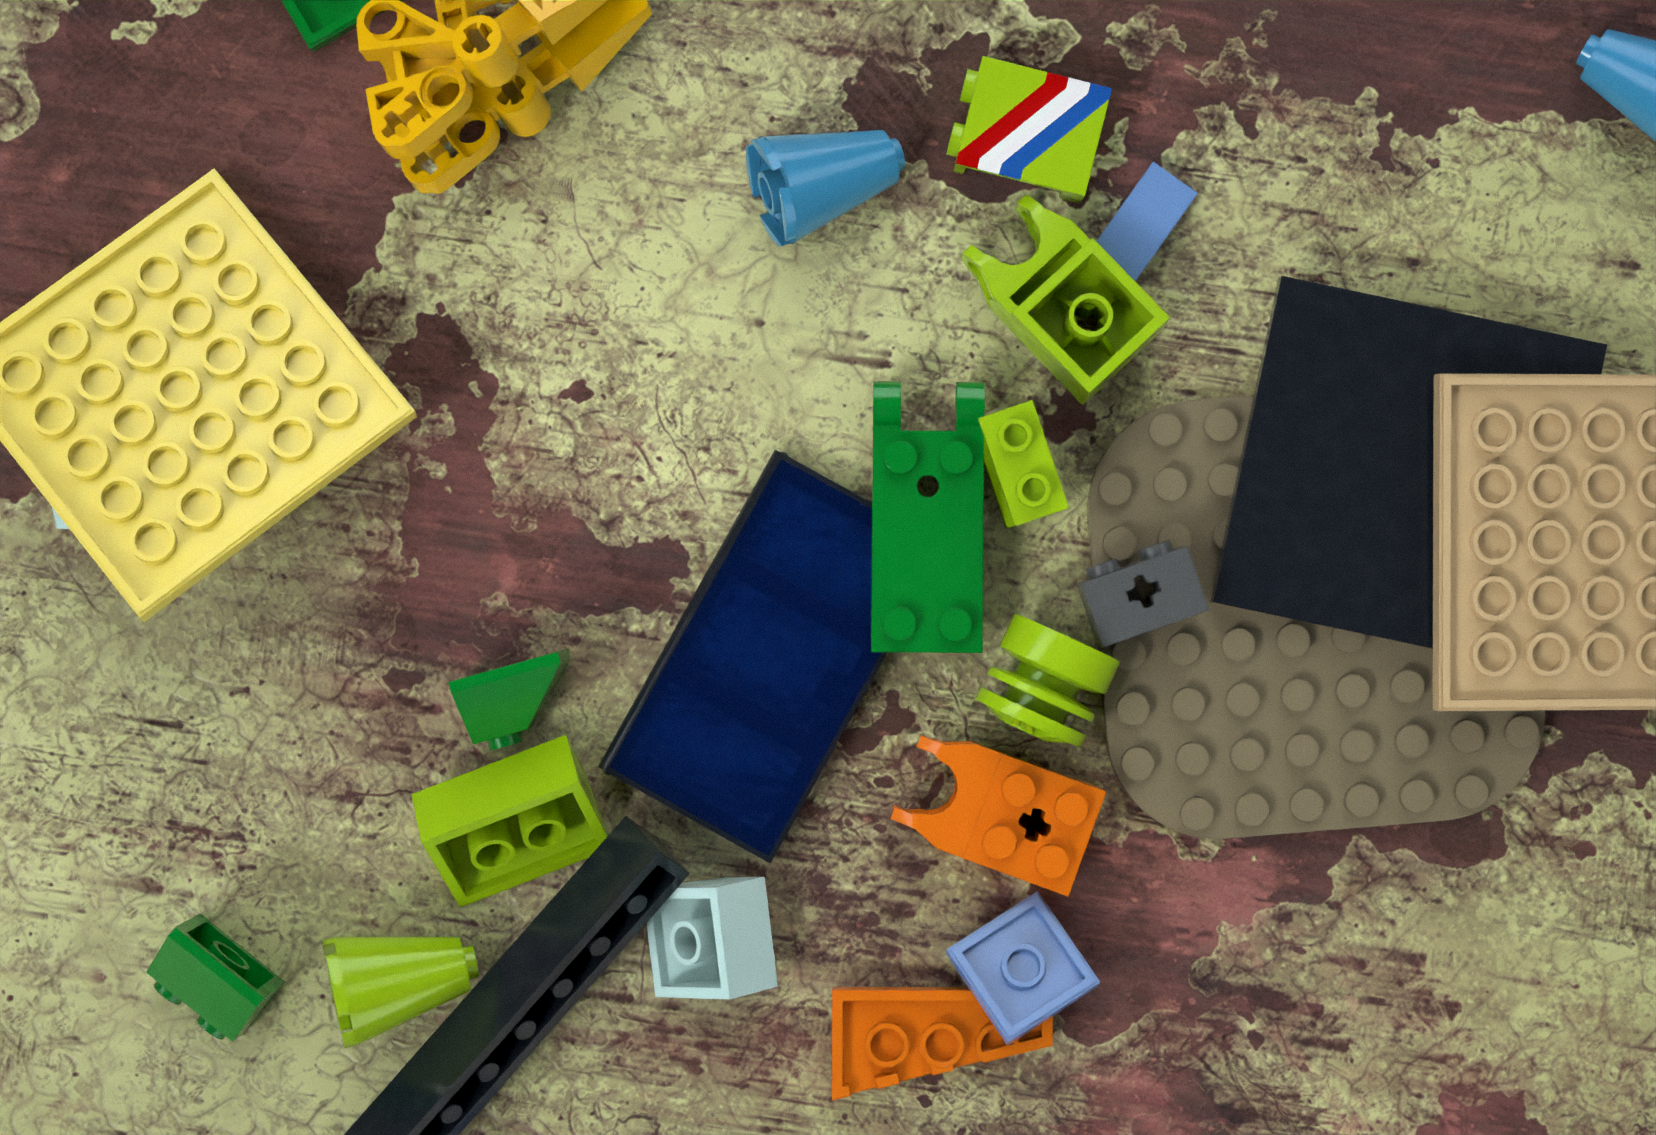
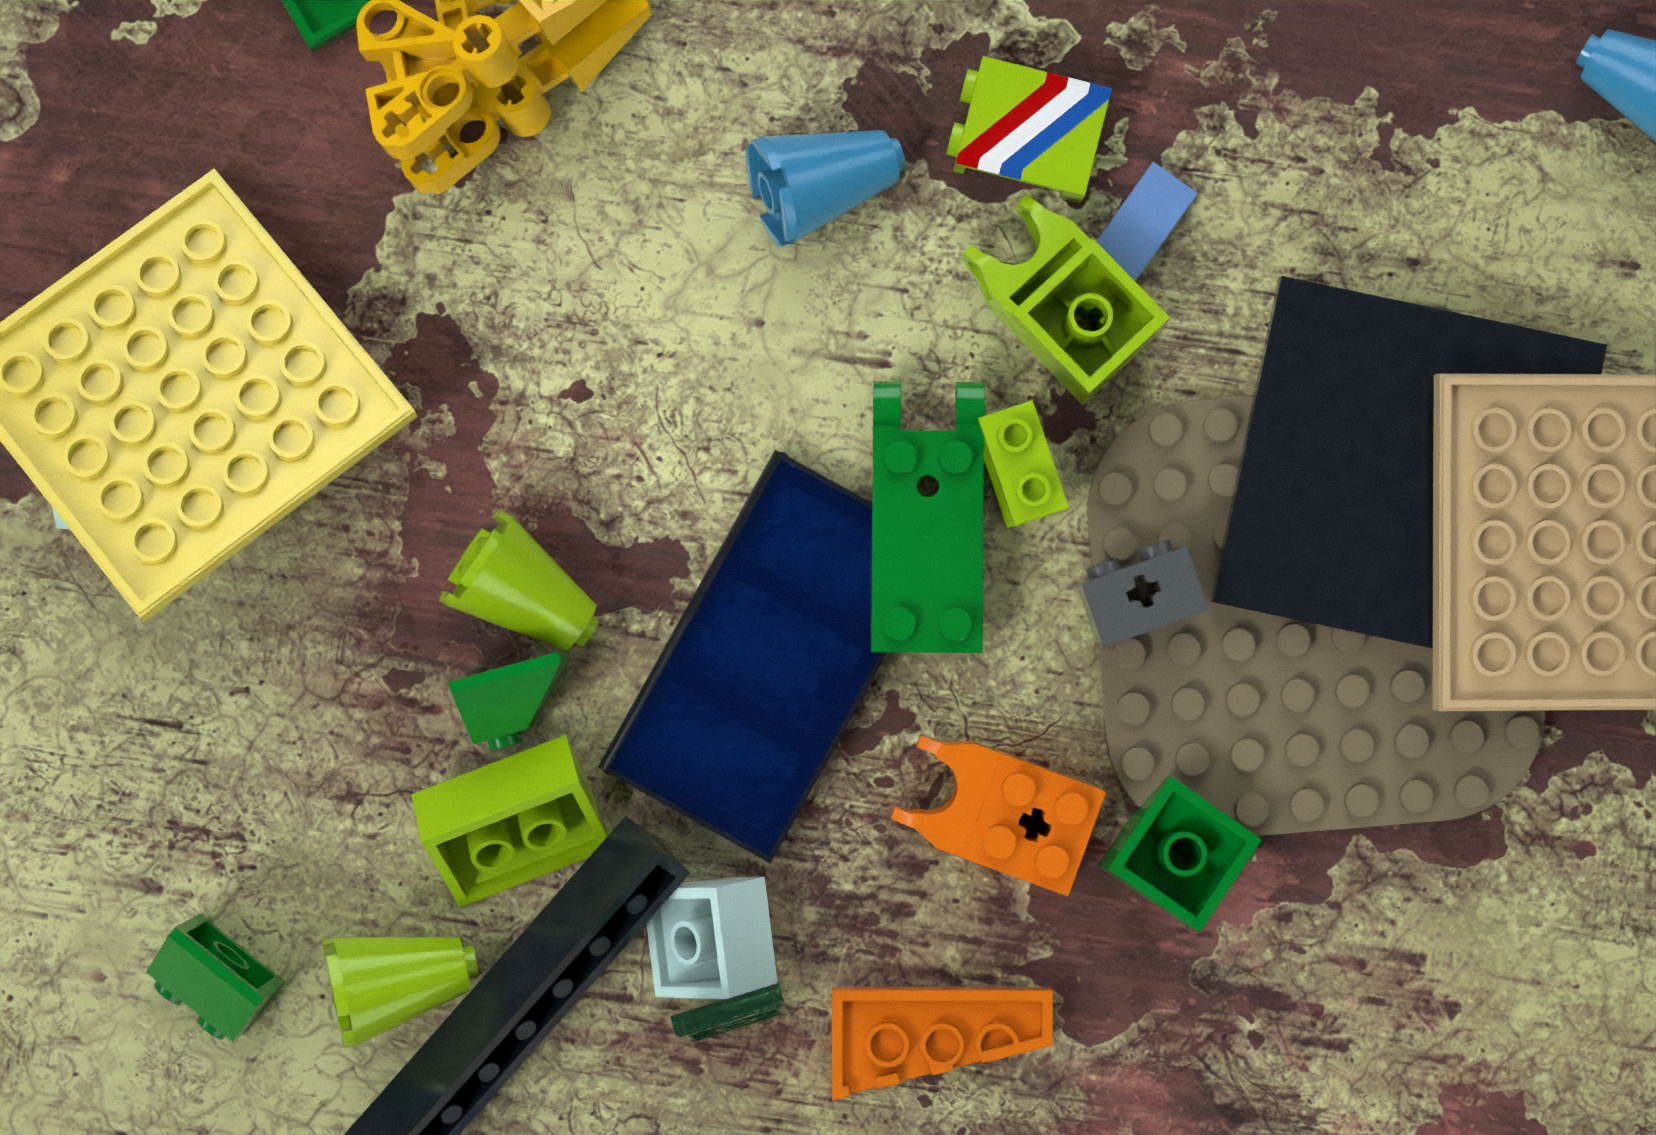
(520, 587): none -> lime cone
(732, 1013): none -> clear green tile
(1022, 968): medium blue tile -> none
(1047, 681): lime wheel -> none
(1180, 853): none -> green slope

